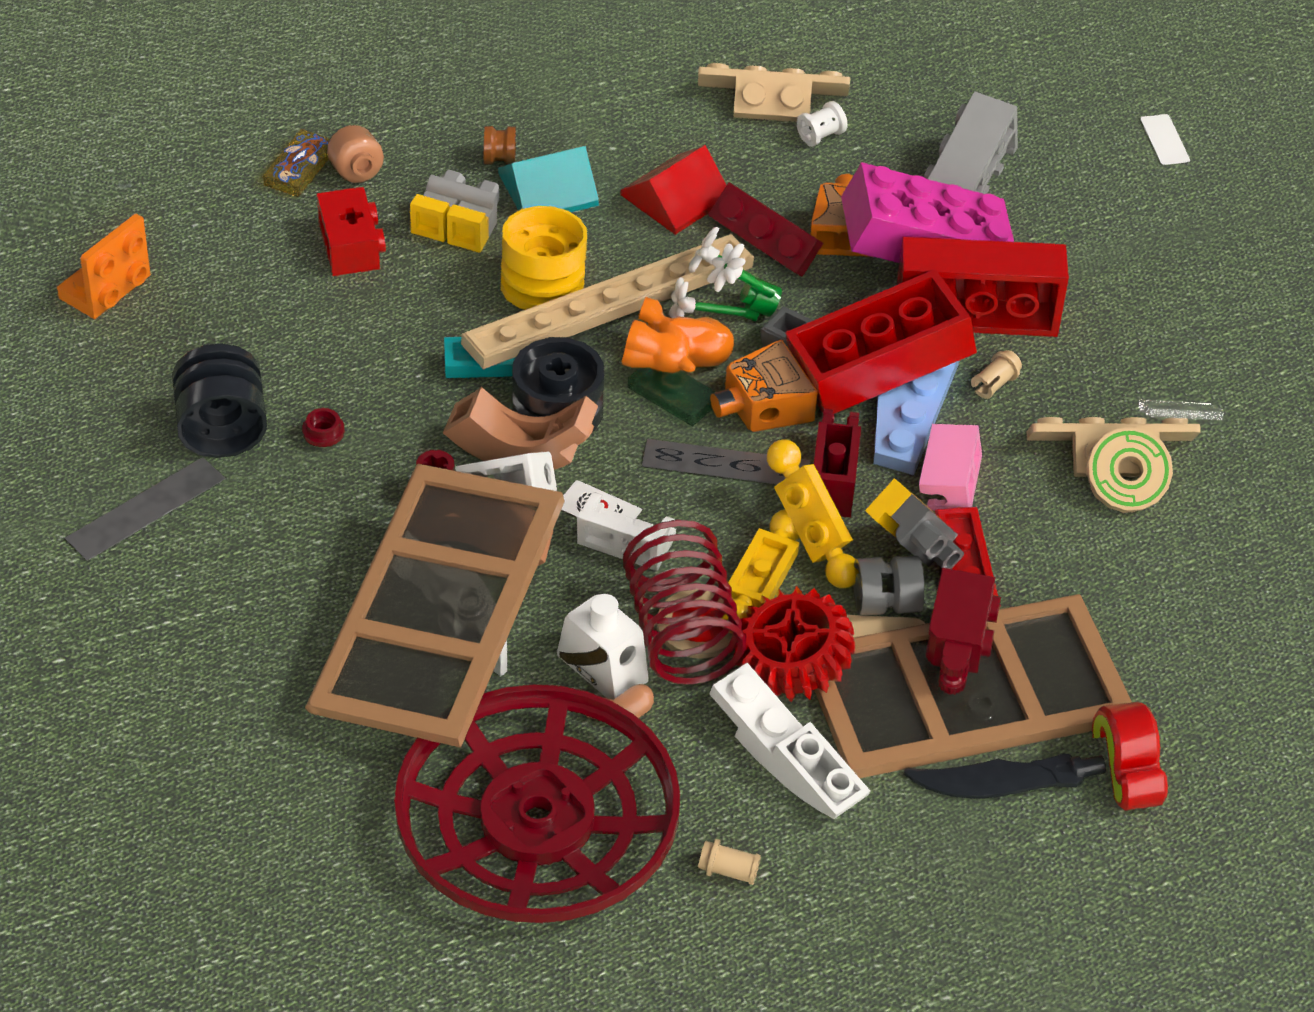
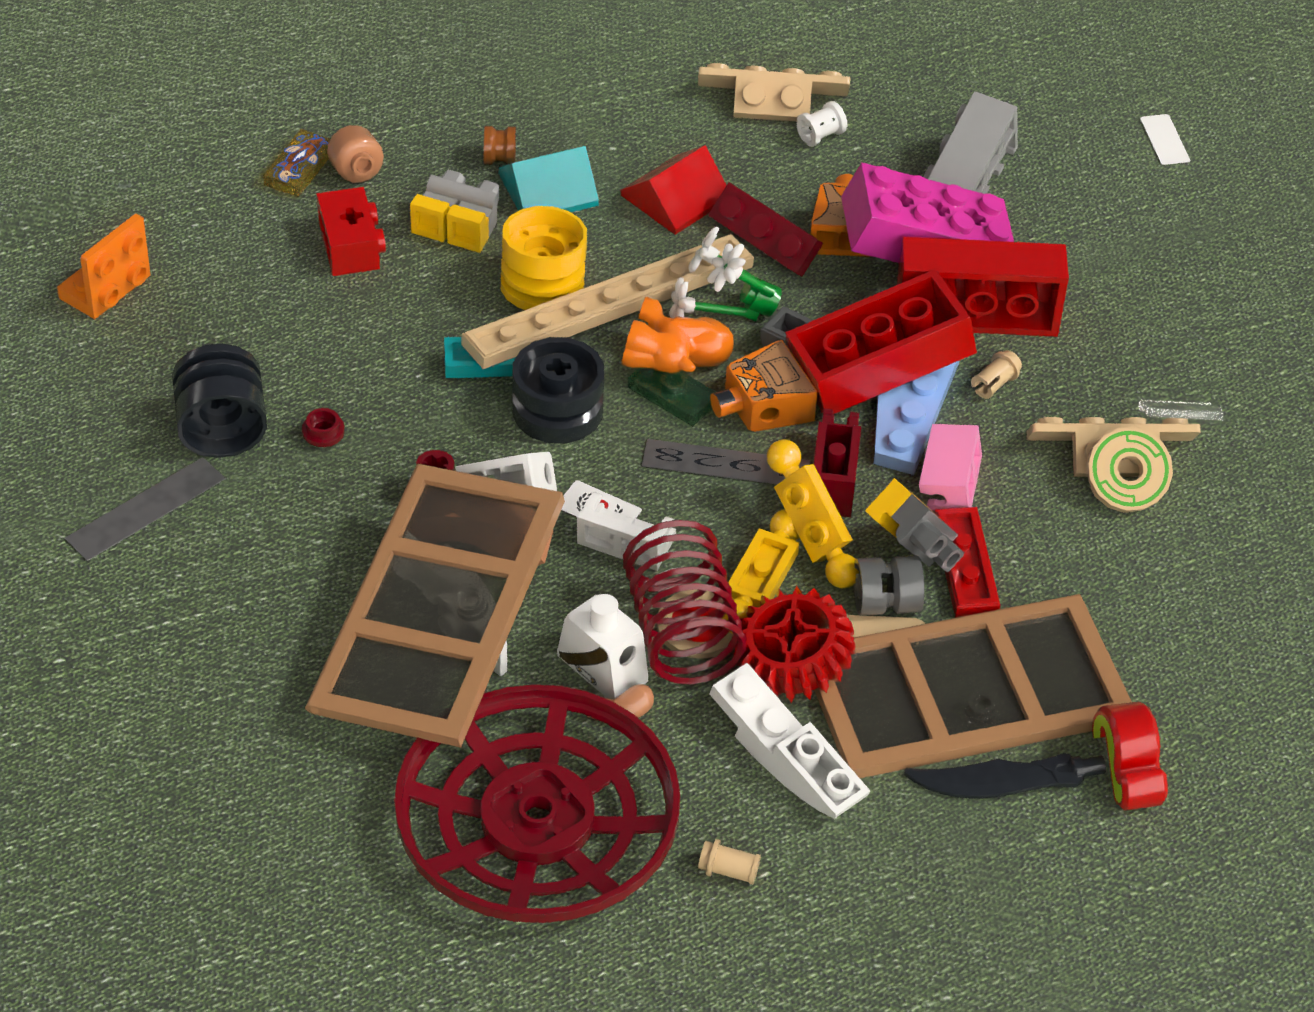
(494, 431): nougat arch -> none
(960, 626): dark red hinge -> none

